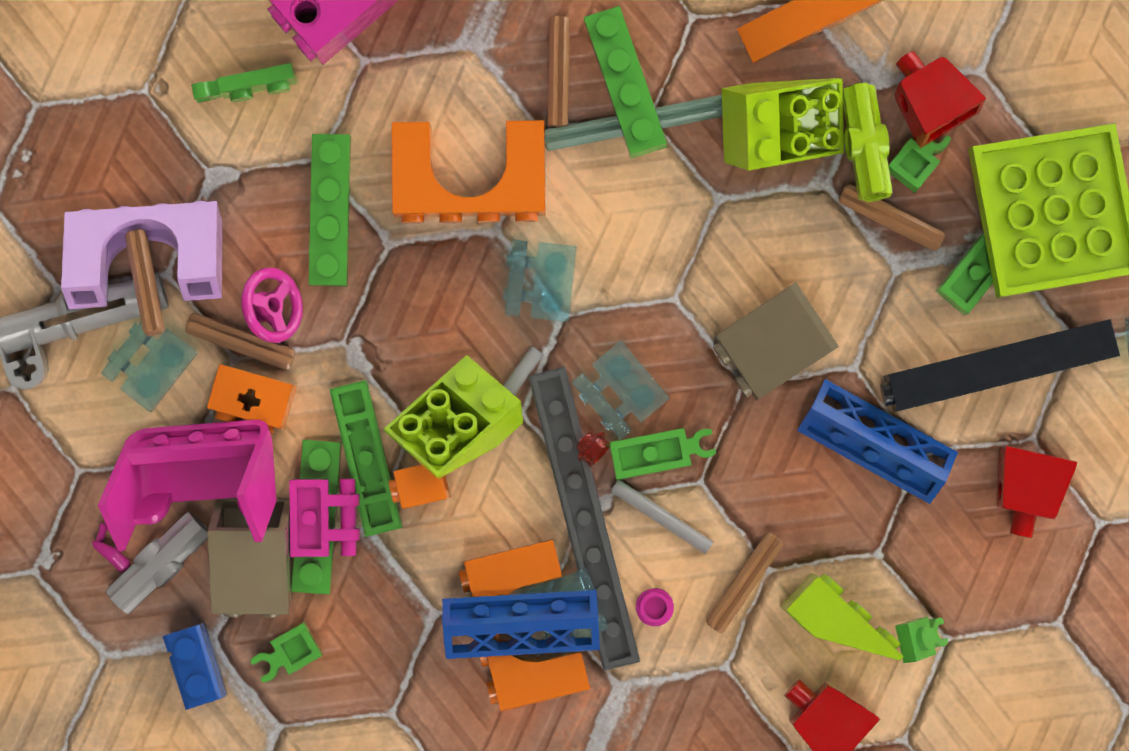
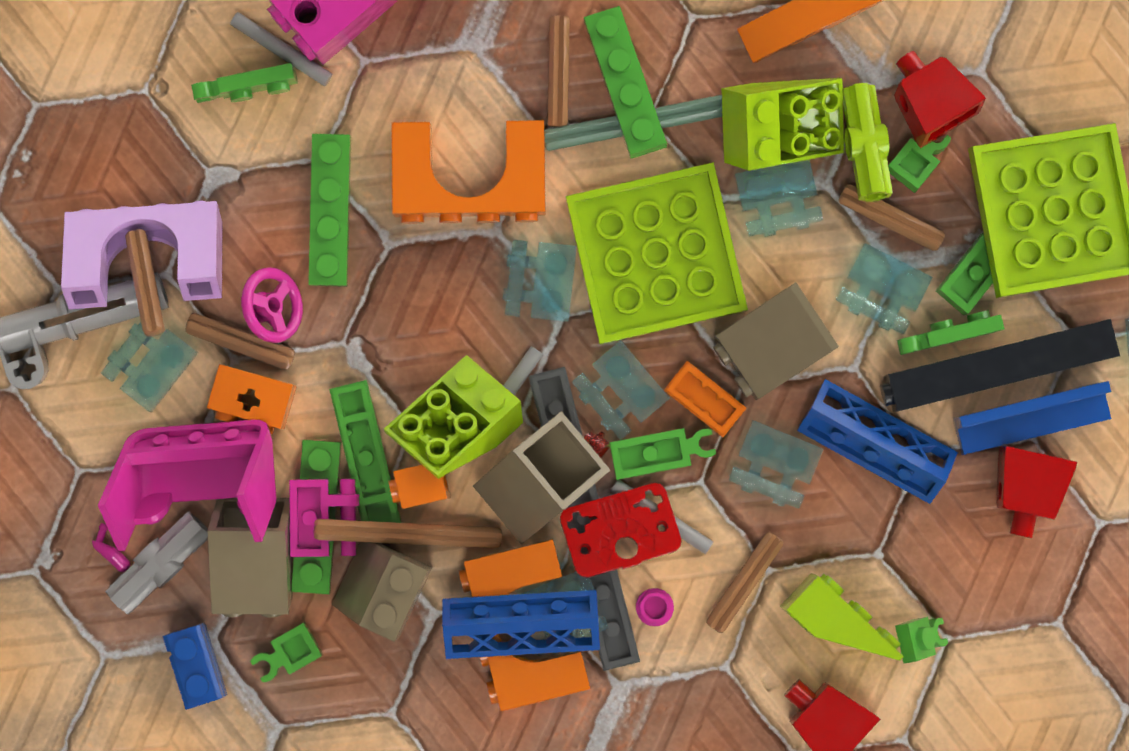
(281, 49): none -> light grey bar
(381, 589): none -> dark tan slope
(407, 533): none -> medium nougat axle
(541, 477): none -> dark tan slope
(616, 521): none -> red axle
(656, 253): none -> lime plate
(705, 399): none -> orange plate
(775, 186): none -> clear light blue plate
(780, 453): none -> clear light blue plate
(888, 278): none -> clear light blue plate
(945, 332): none -> bright green plate
(1033, 418): none -> blue fence

